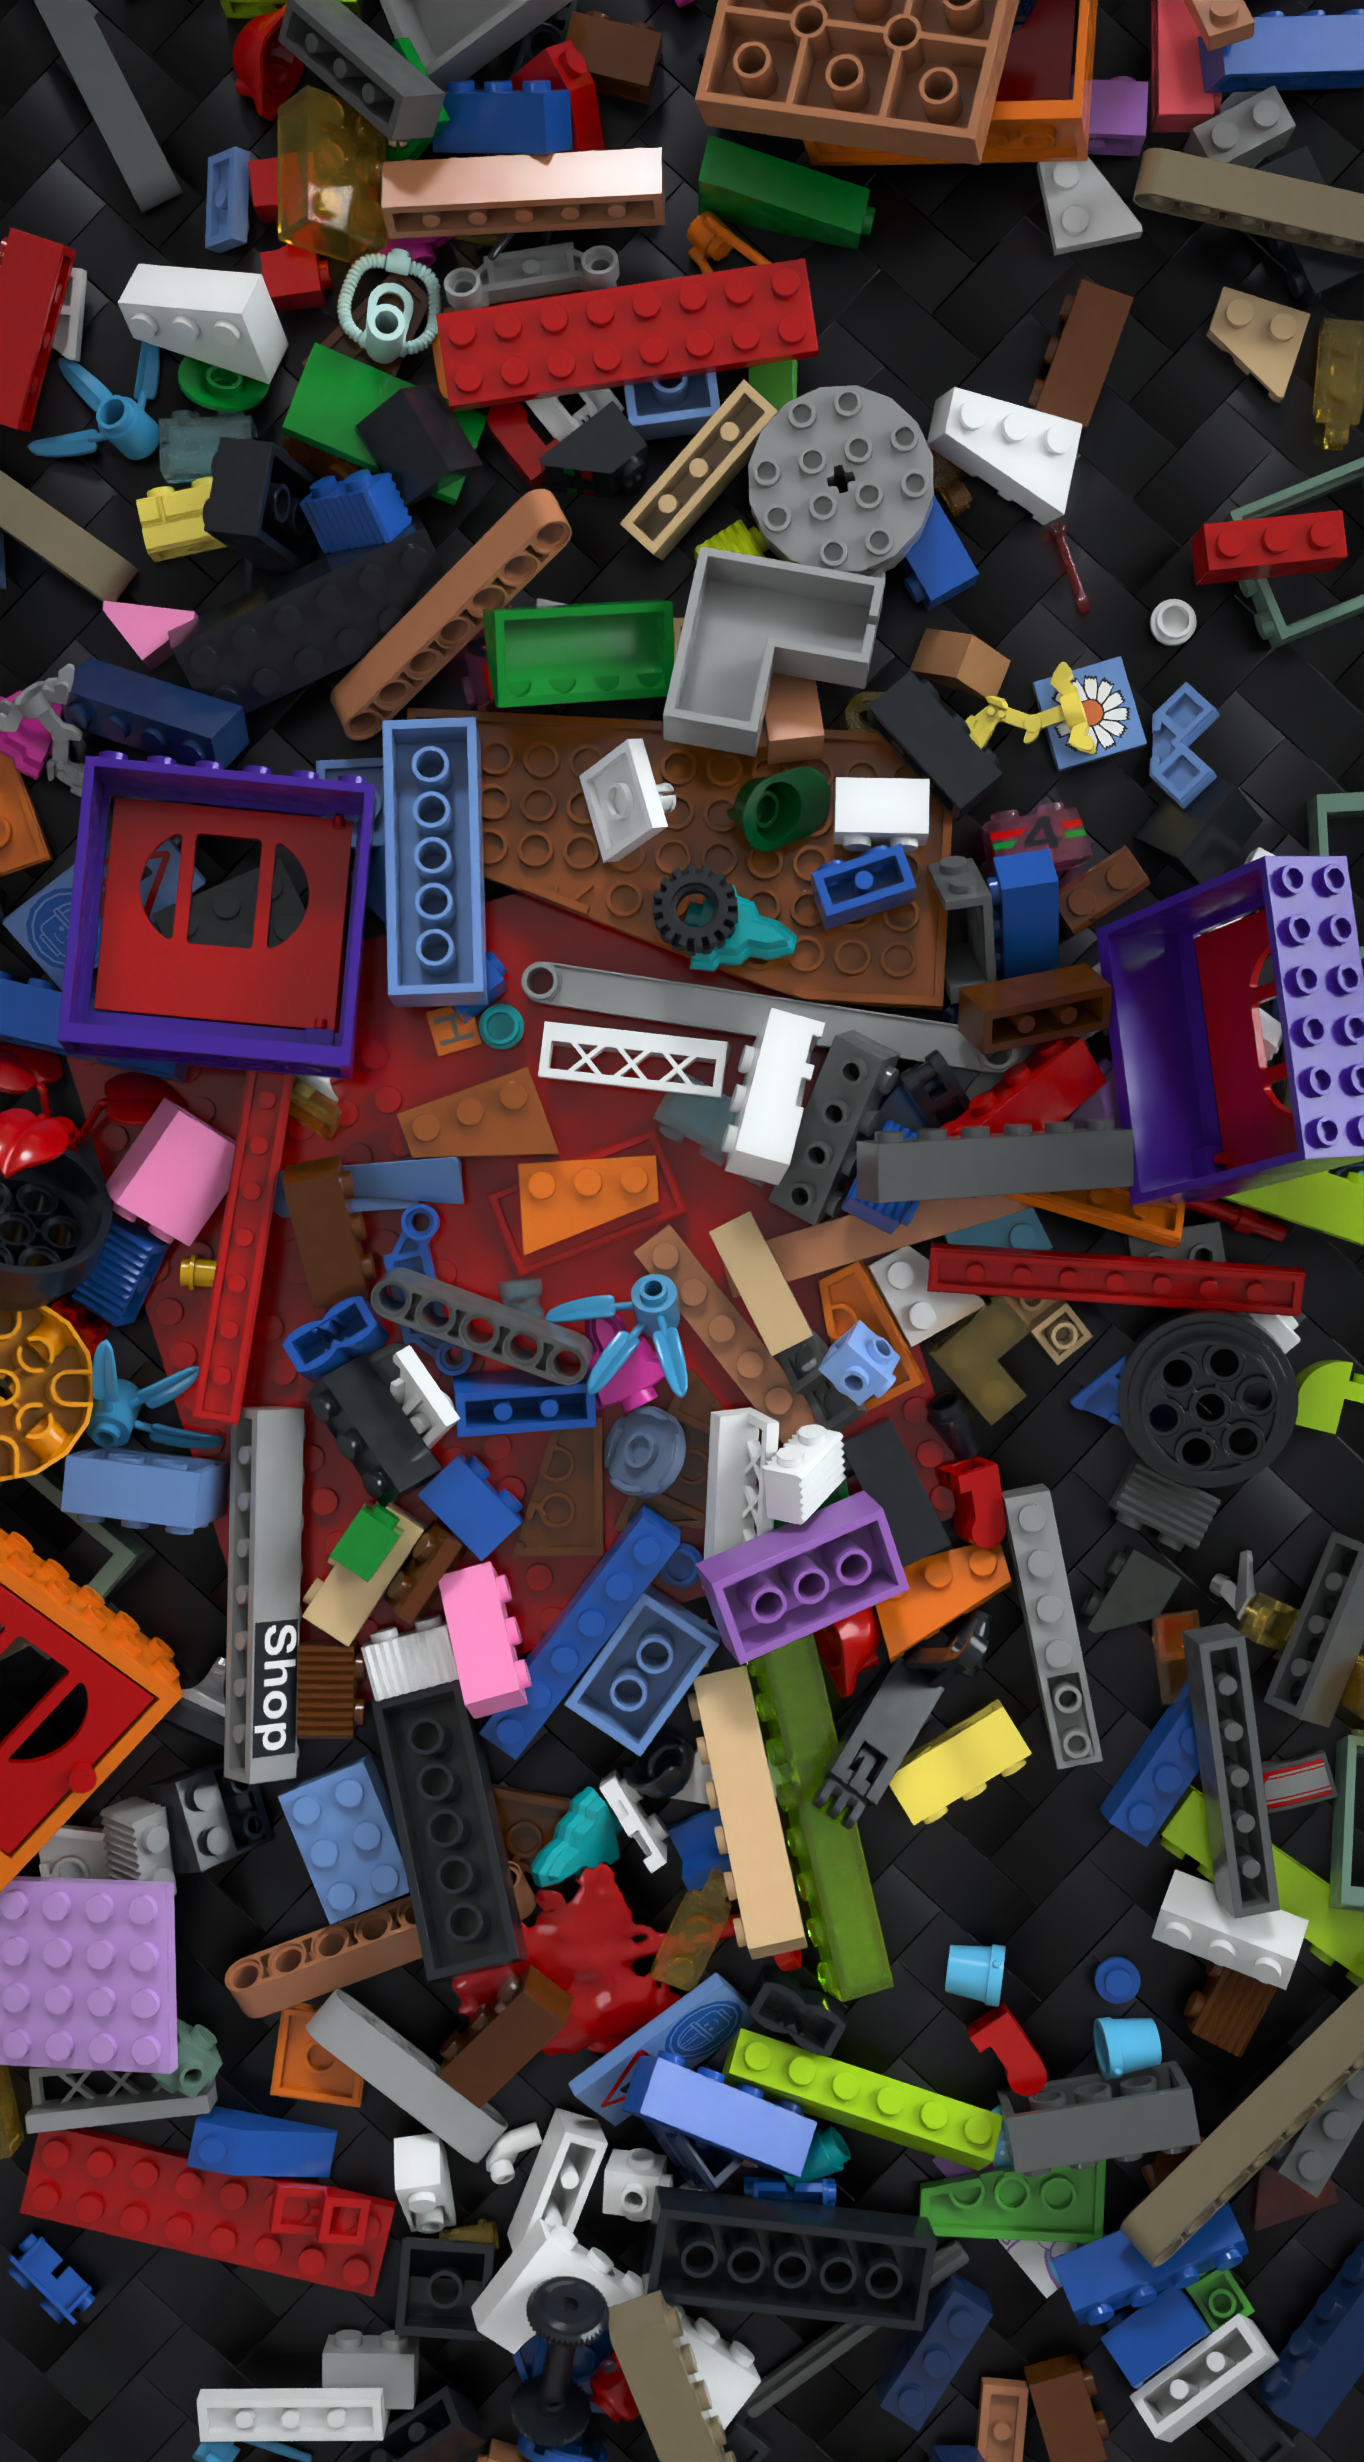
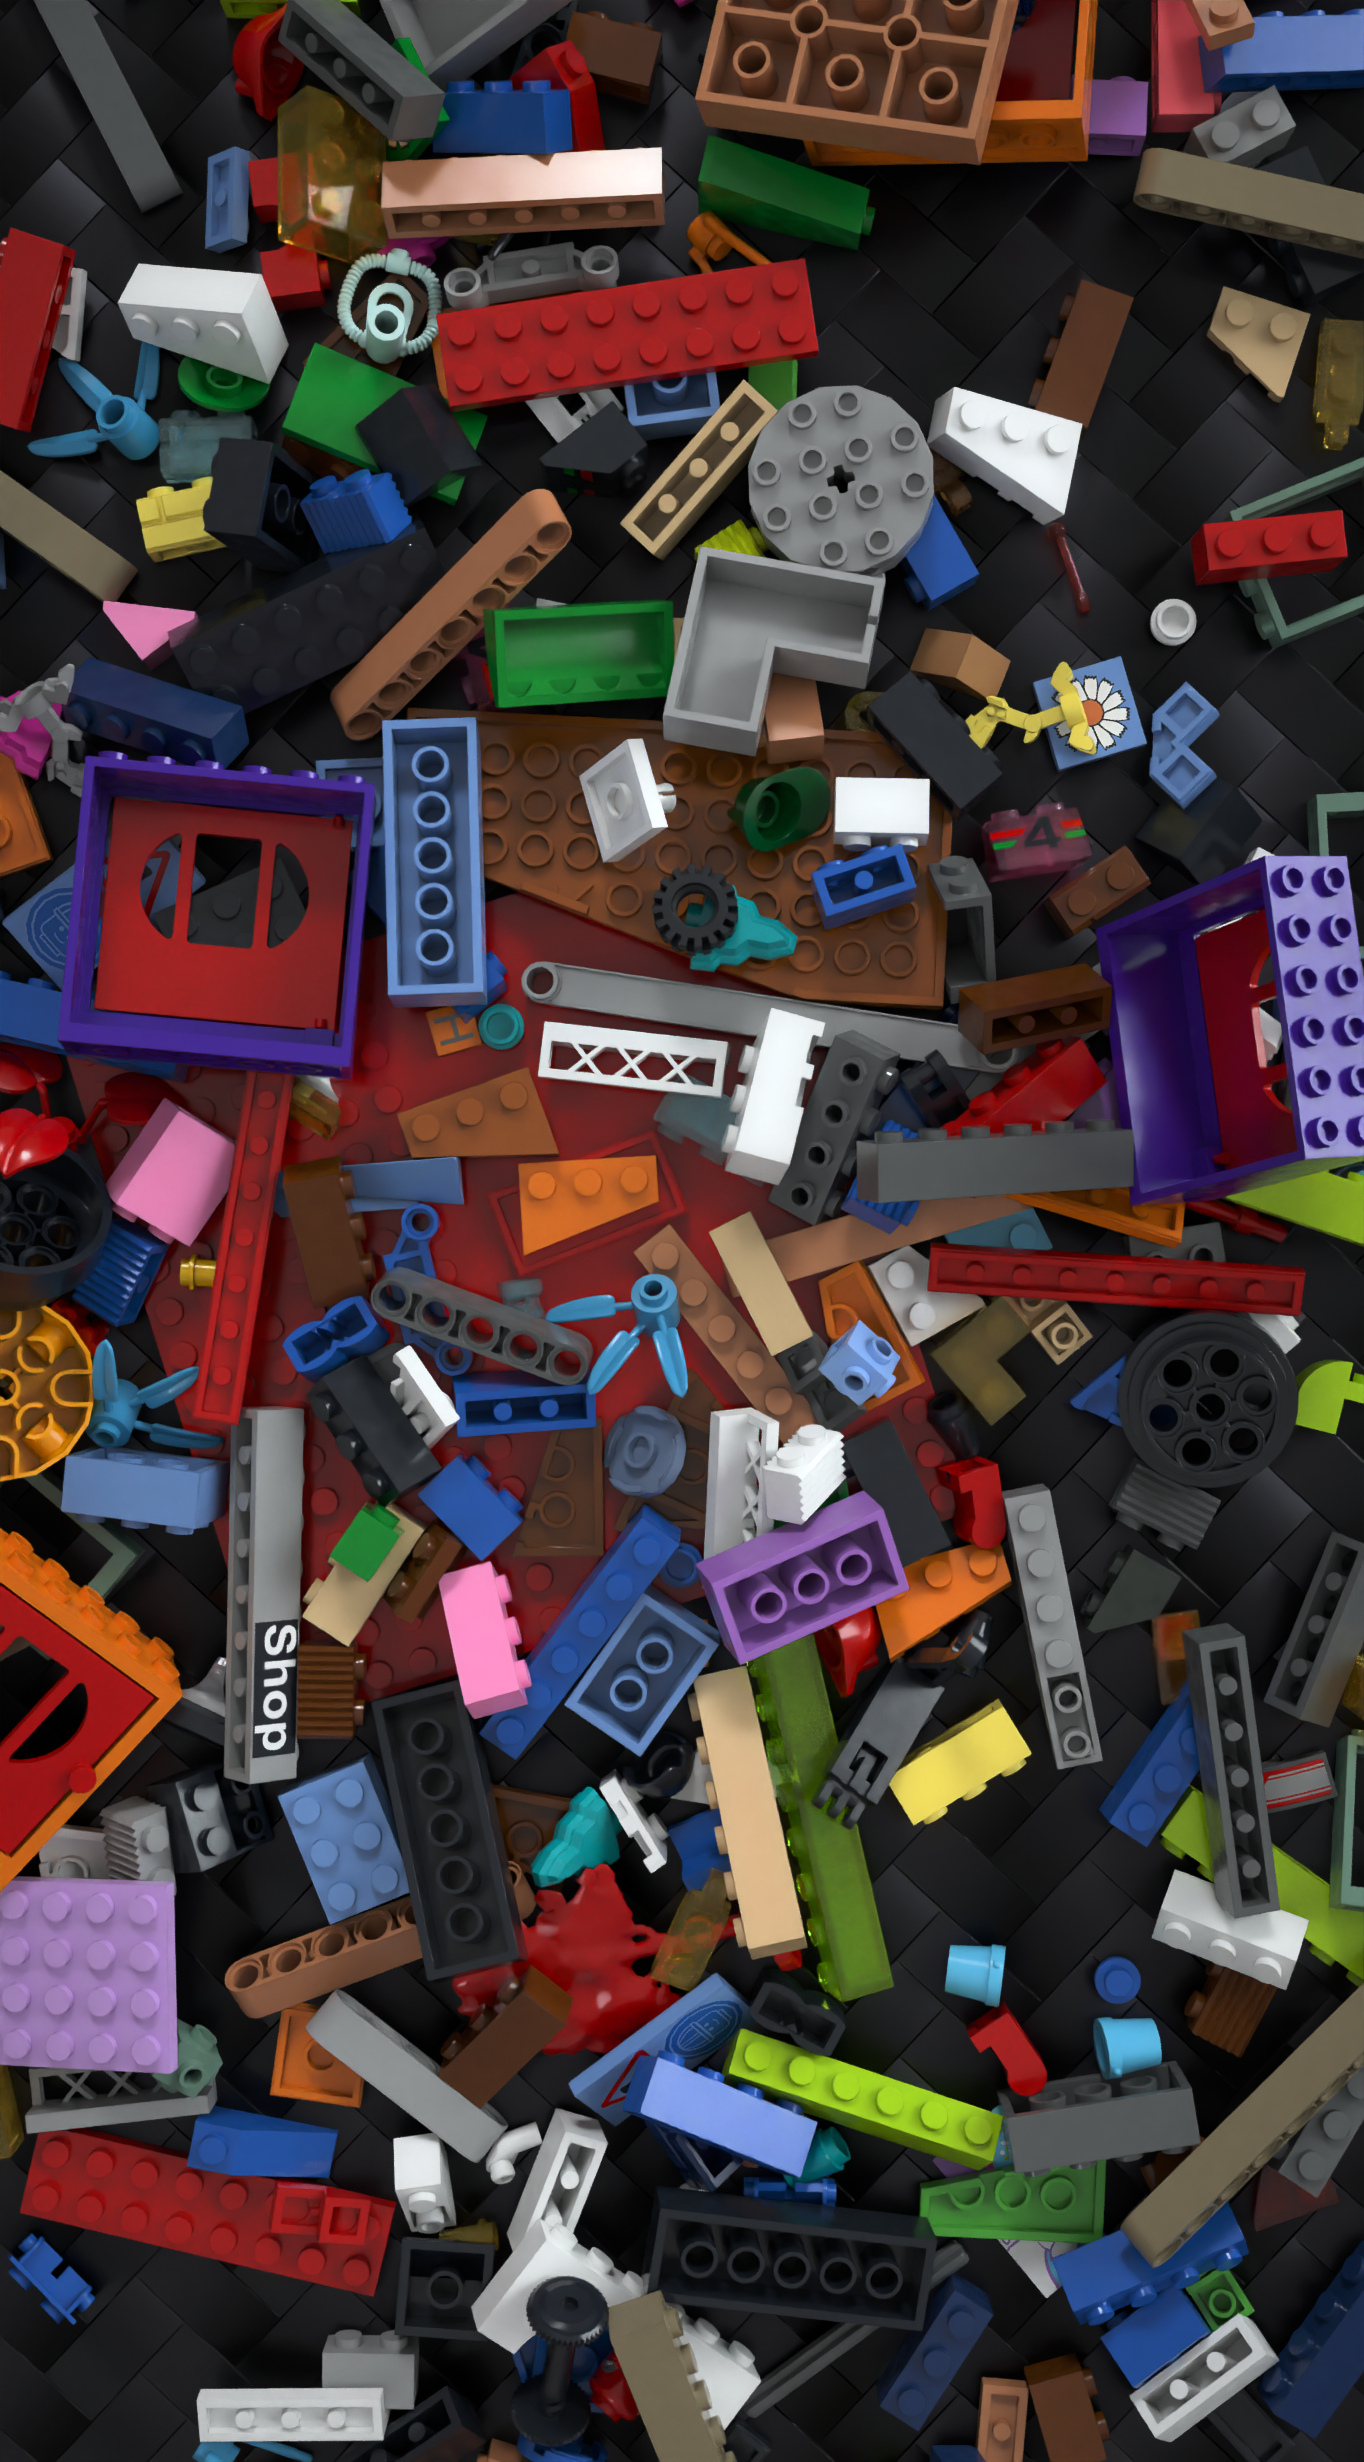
(409, 1659): white brick -> none
(518, 441): red leg -> none
(631, 2182): white brick -> none
(636, 1378): dark pink rock -> none
(1025, 913): blue brick -> none
(1083, 207): white wing -> none
(1260, 1615): piece -> none

